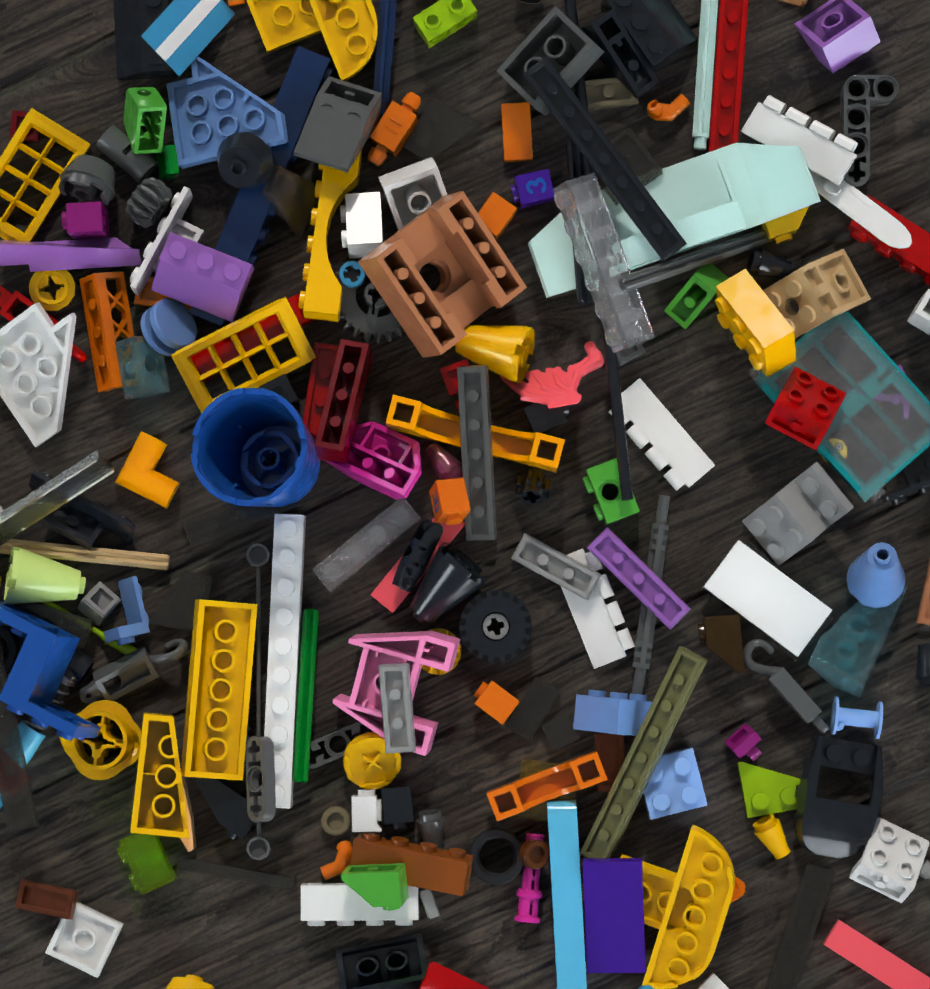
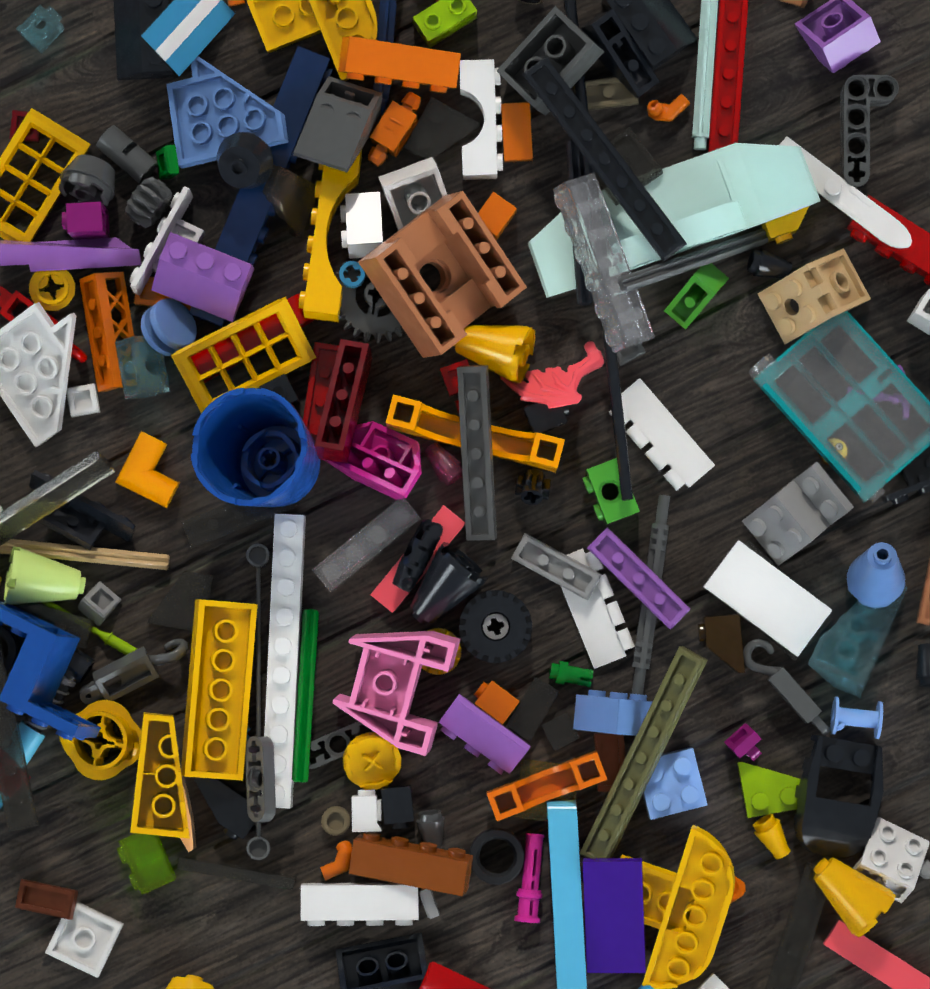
(41, 38): none -> clear light blue brick
(83, 400): none -> white tile
(134, 611): medium blue bracket -> none
(146, 109): bright green torso -> none
(379, 884): bright green slope -> none
(397, 708): light grey tile -> none
(399, 62): none -> orange brick
(449, 501): orange brick -> none
(478, 84): none -> white arch
(483, 735): none -> medium lavender slope
(532, 189): dark purple brick -> none
(534, 853): reddish brown tile -> none
(565, 673): none -> green animal
(755, 323): yellow brick -> none
(805, 408): red bracket -> none
(821, 154): white windscreen -> none
(852, 894): none -> yellow cone

